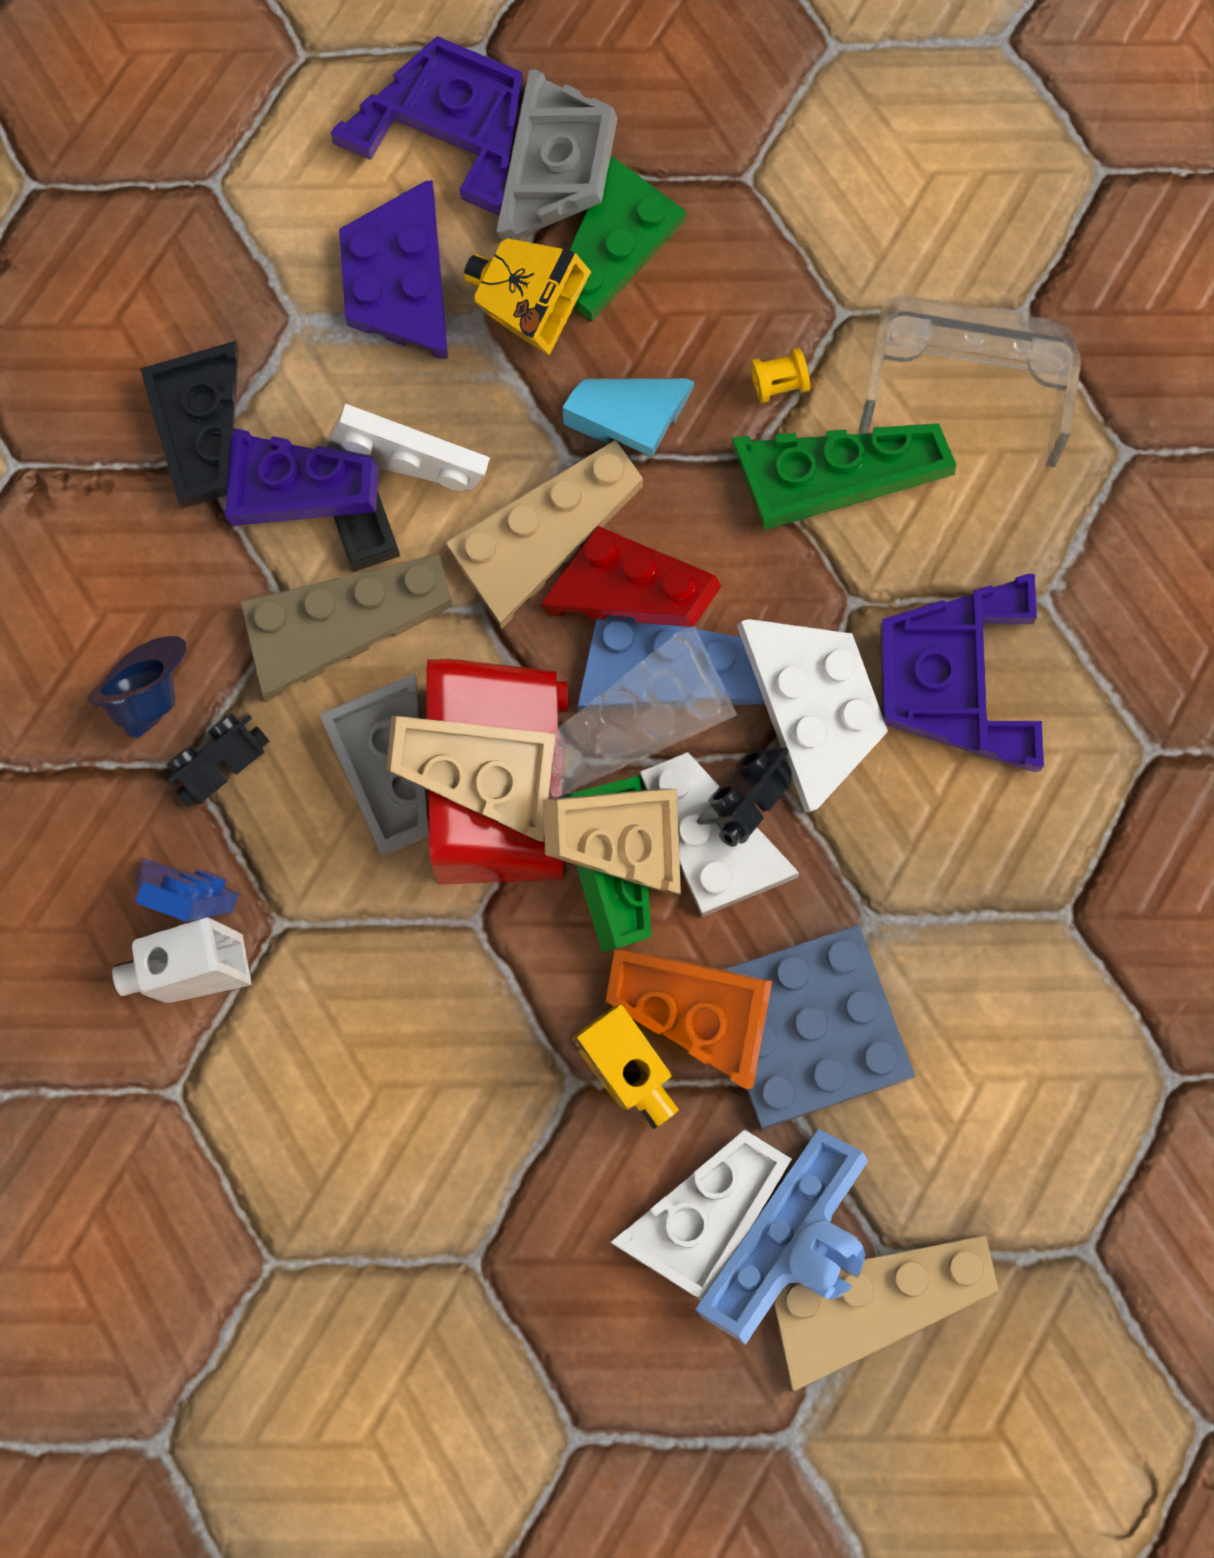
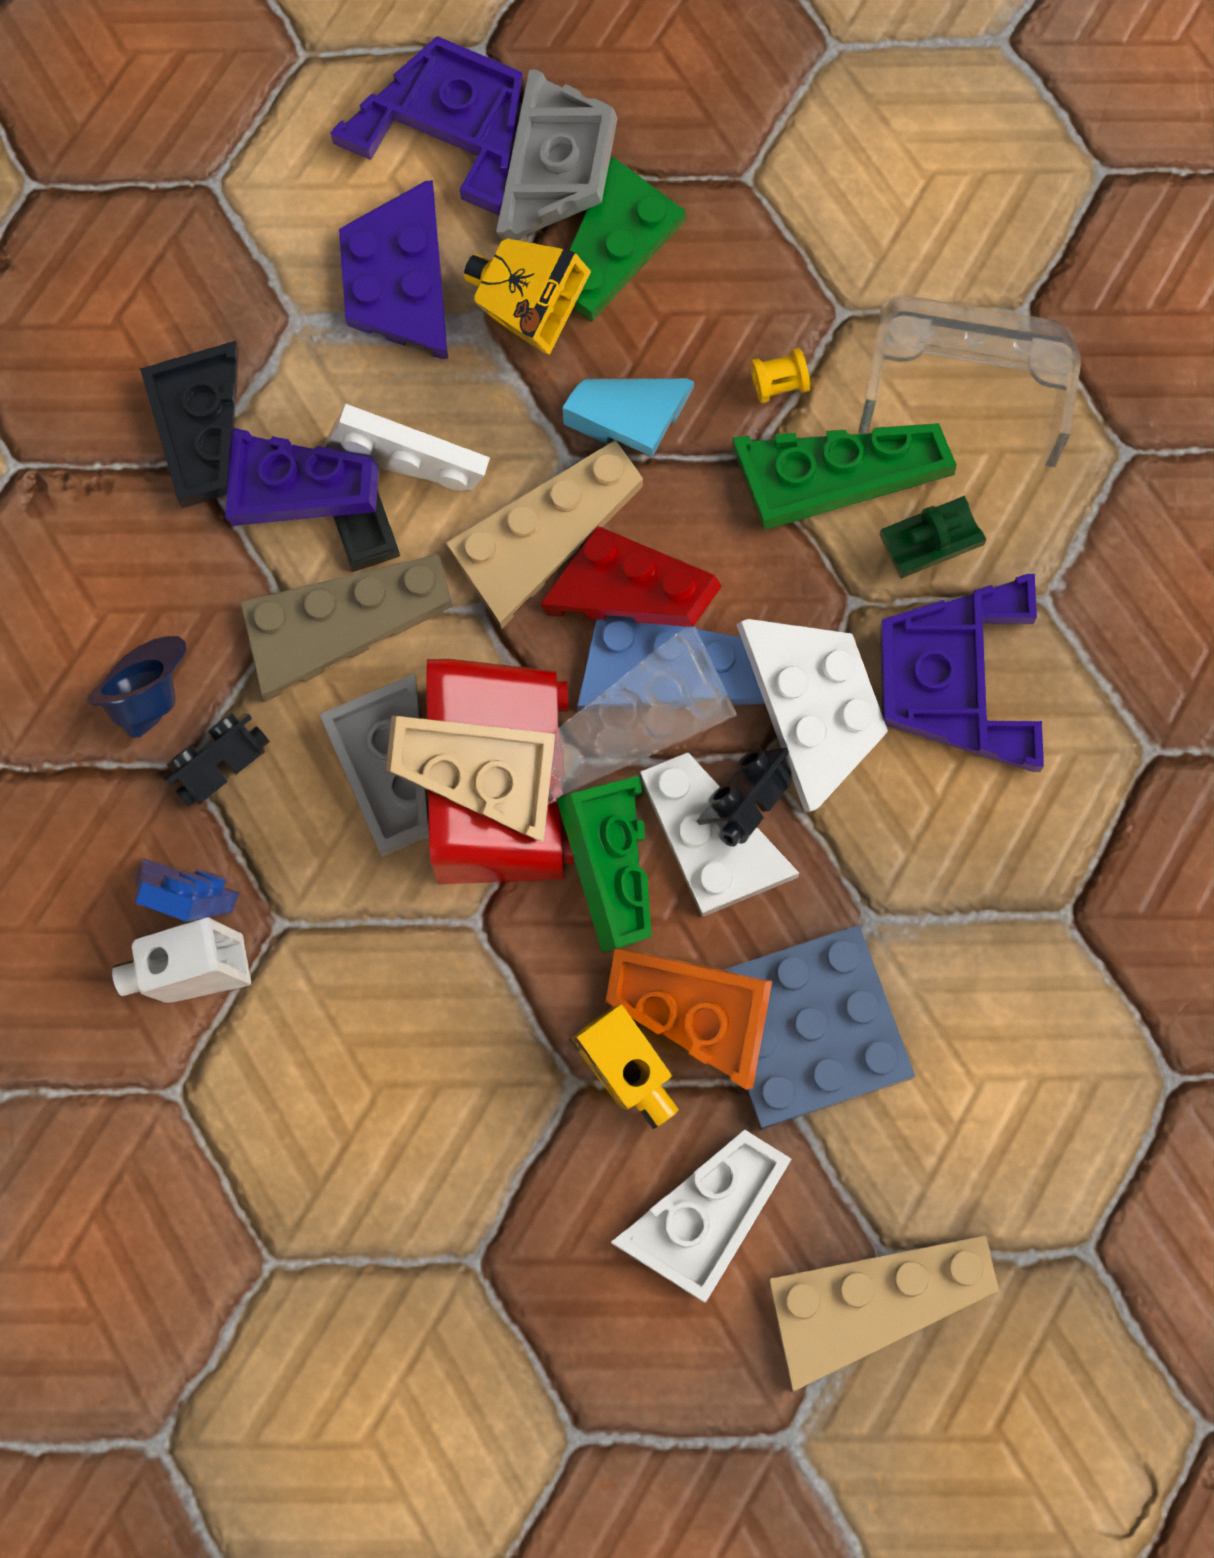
(618, 835): tan wing -> none
(791, 1241): light blue plate -> none
(932, 537): none -> dark green hips

